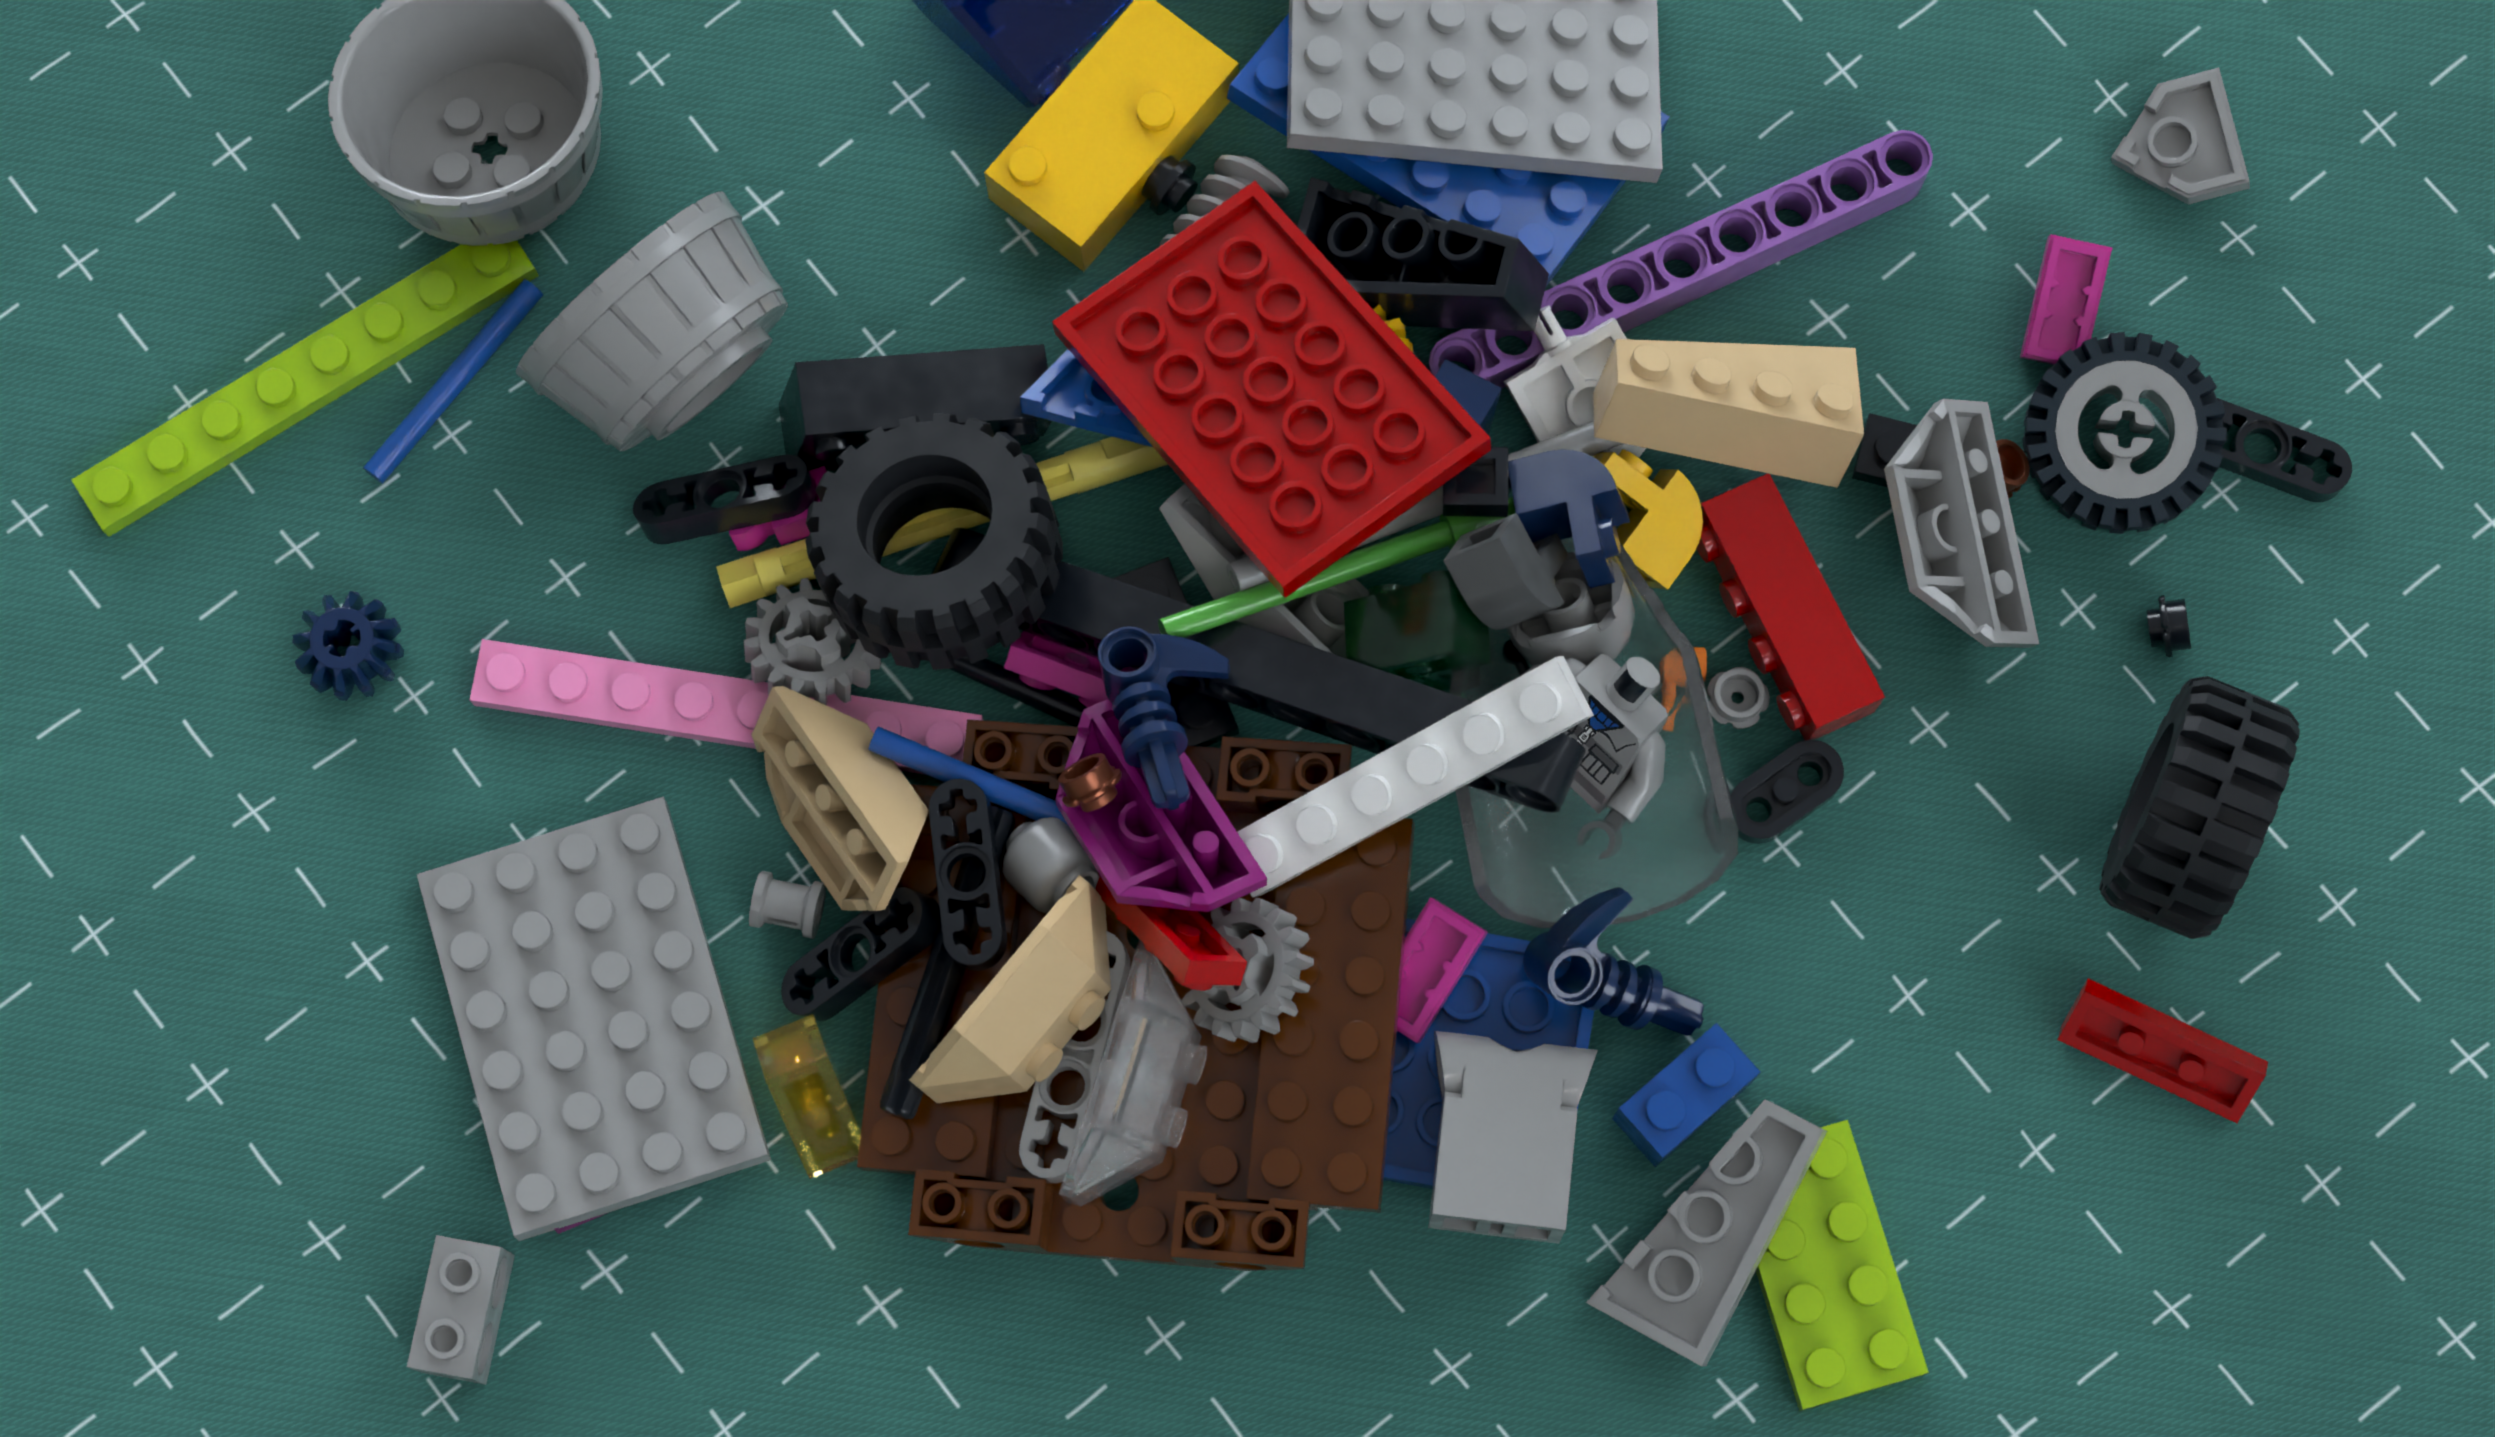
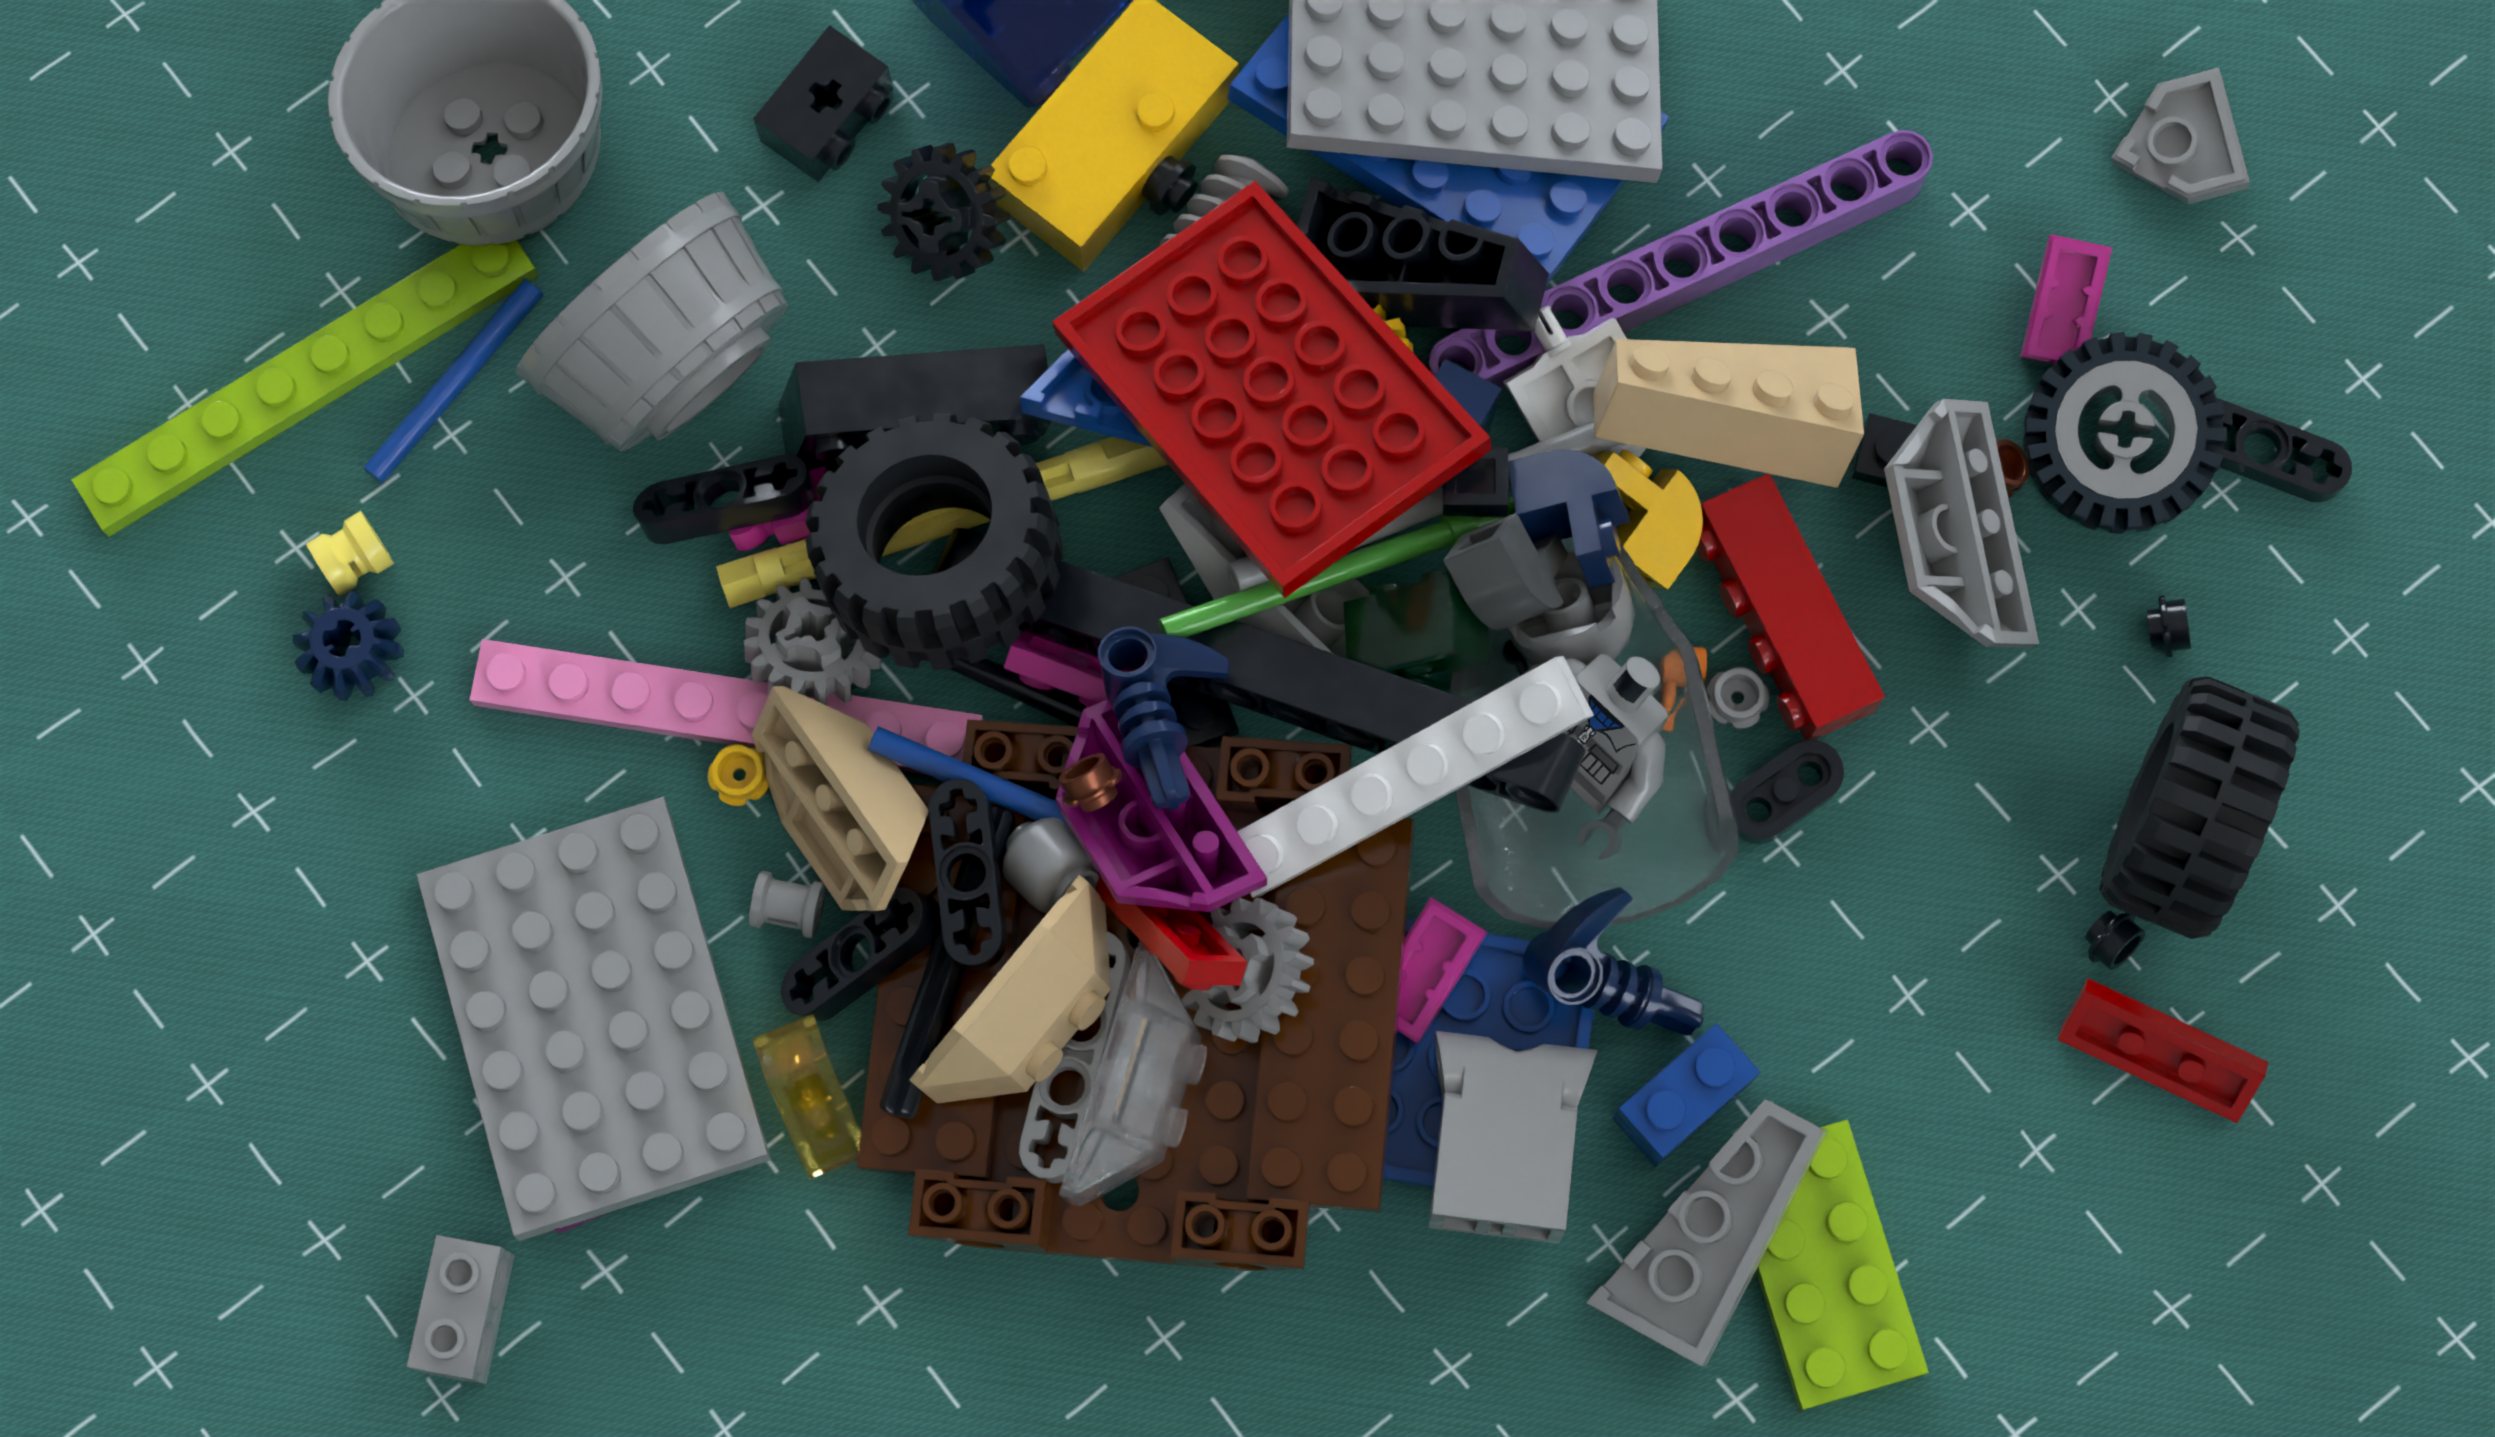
(350, 553): none -> light yellow wheel
(722, 772): none -> yellow plate
(827, 74): none -> black brick
(956, 192): none -> black gear
(2114, 939): none -> black plate

